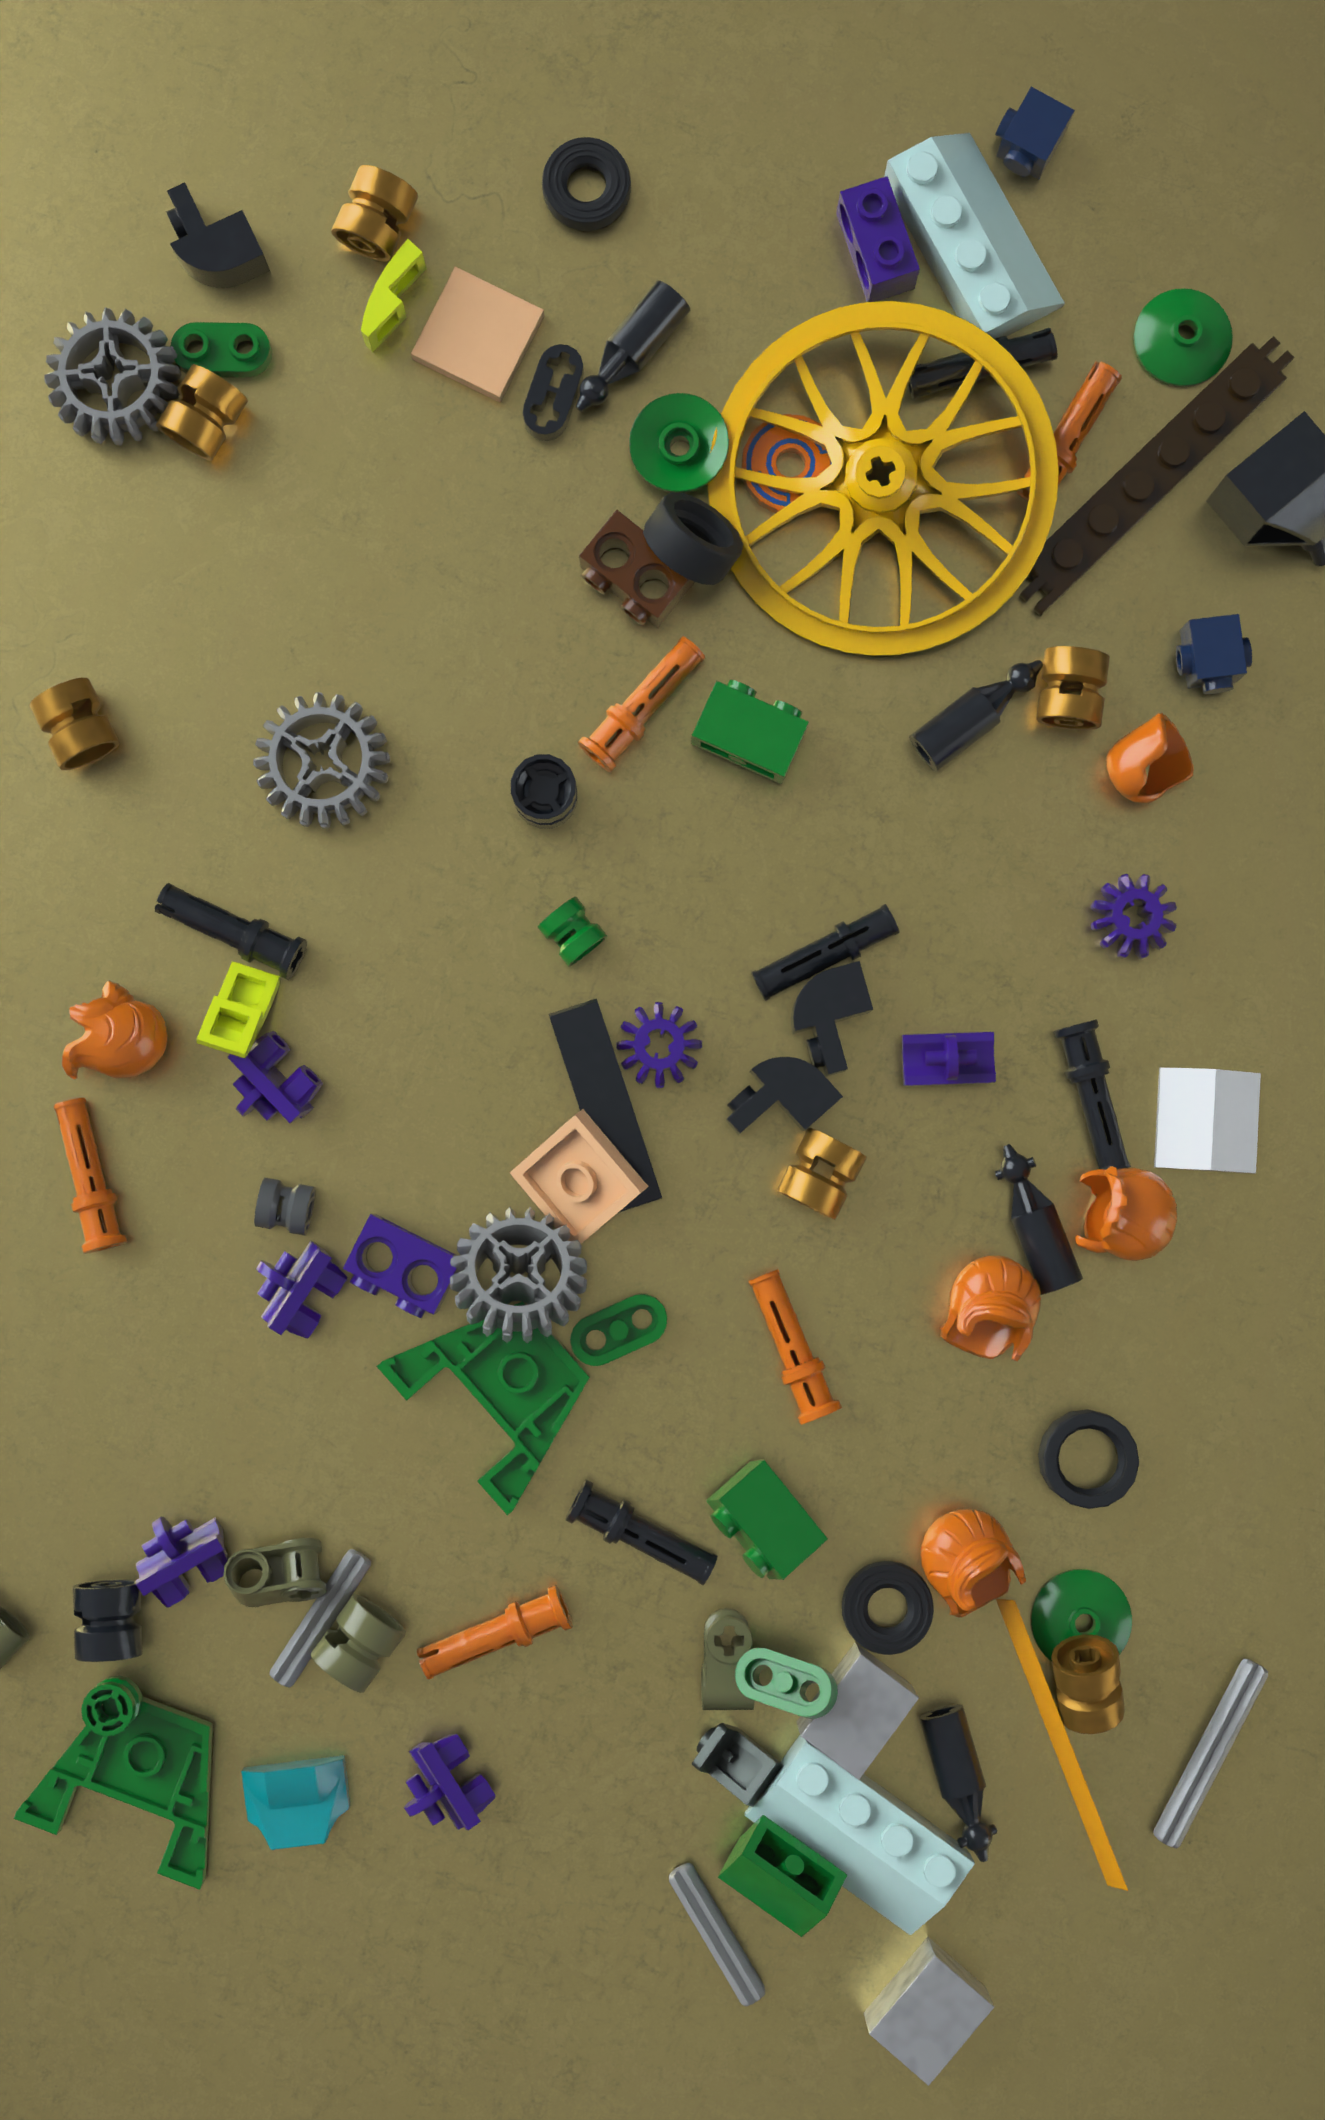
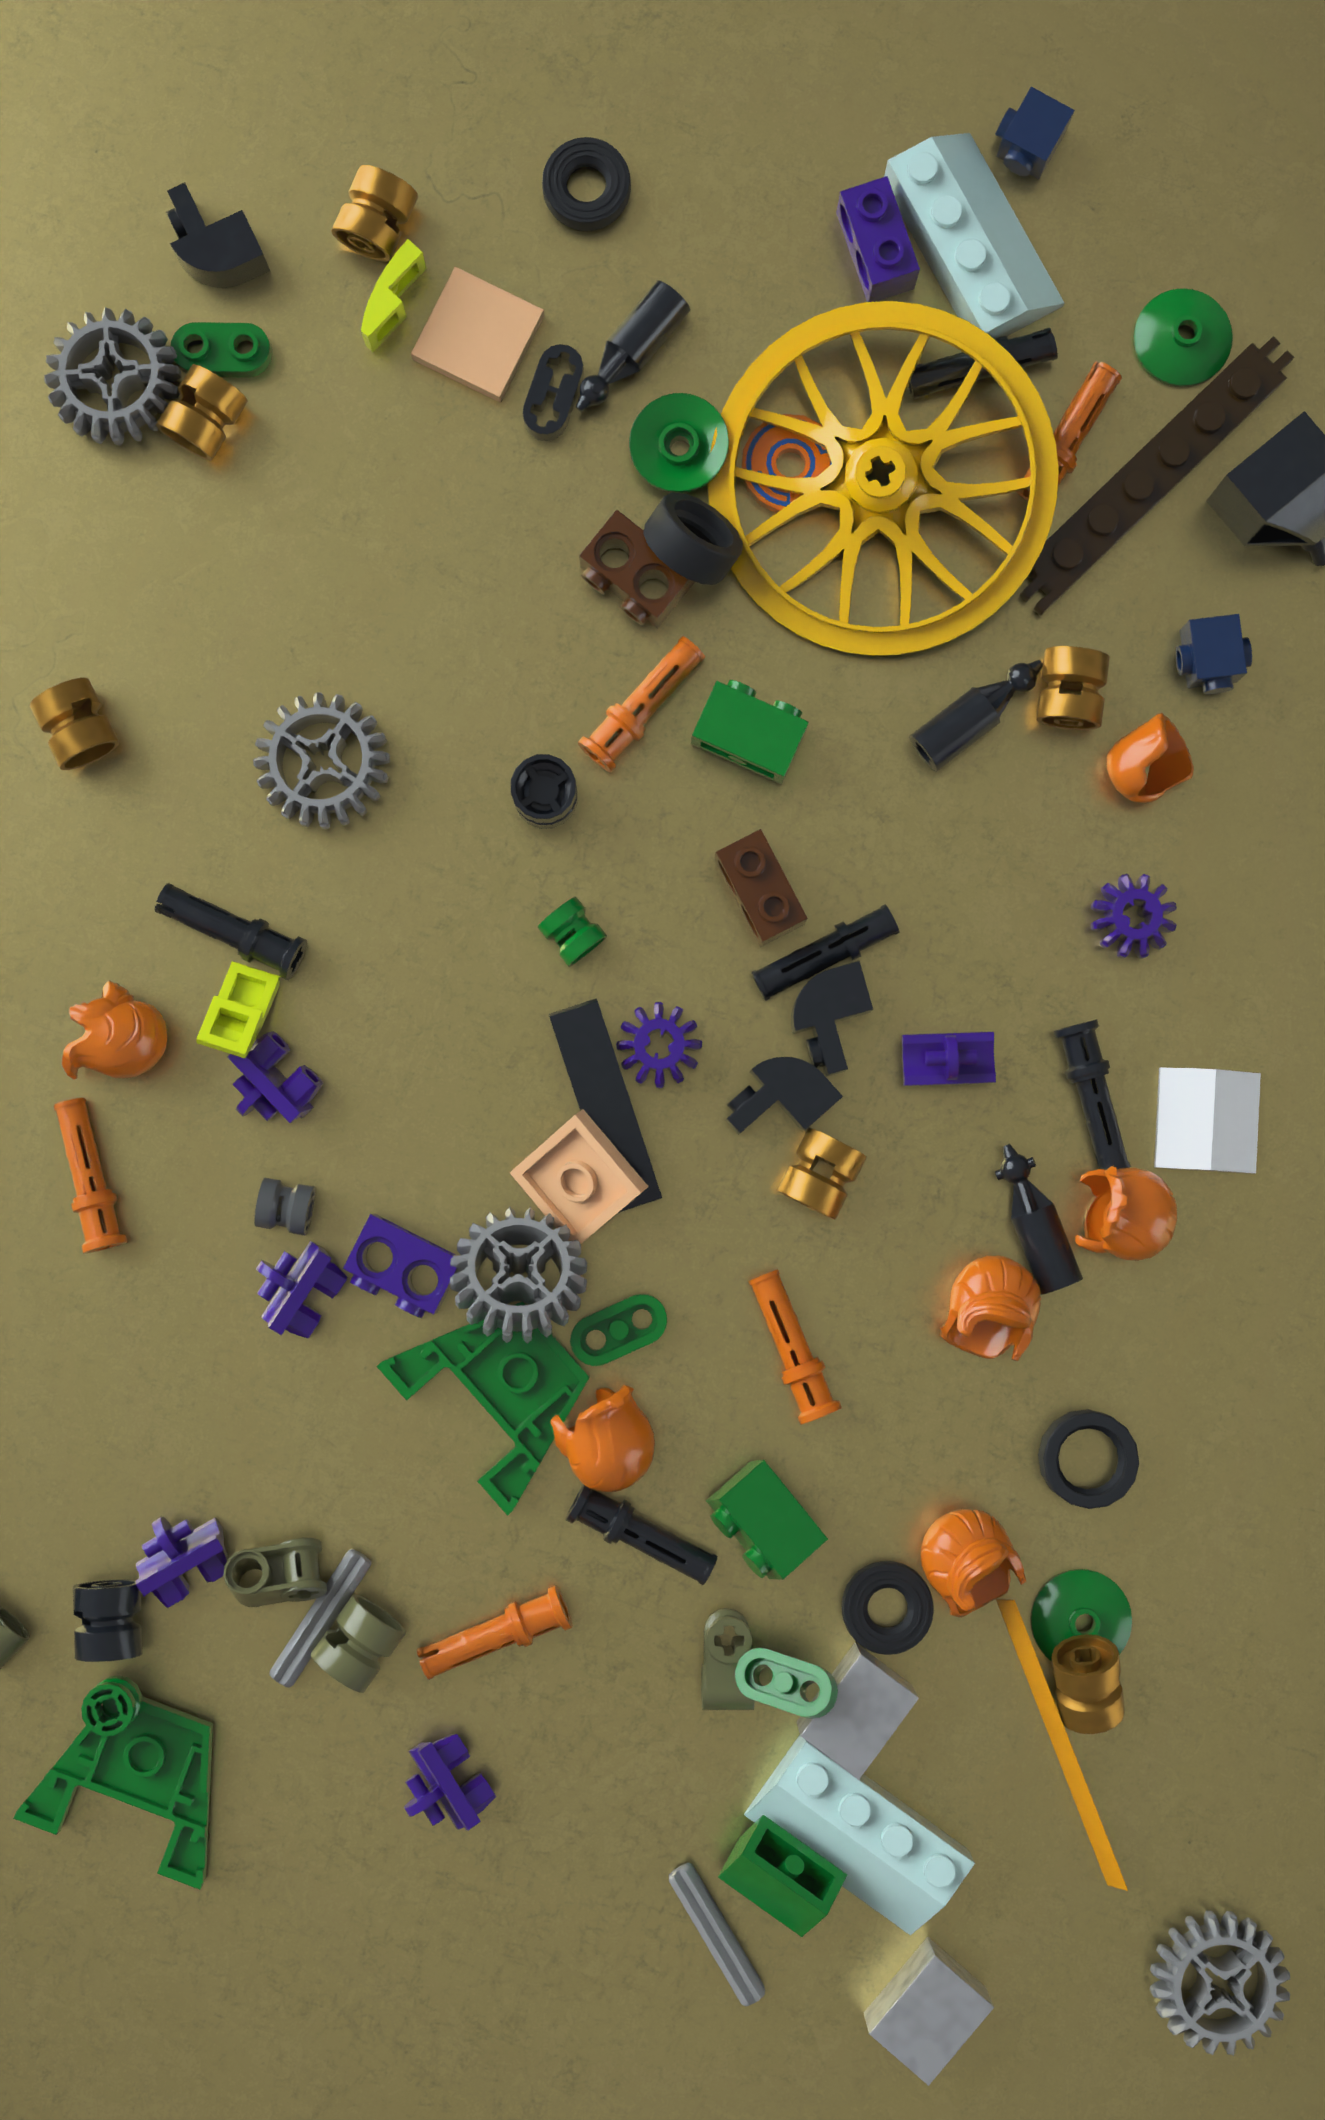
(296, 1800): teal slope -> none
(609, 1442): none -> orange hair
(736, 1762): pearl dark grey bracket -> none
(760, 888): none -> reddish brown brick
(958, 1773): black wheel -> none
(1207, 1997): none -> light grey gear
(1210, 1753): light grey axle -> none

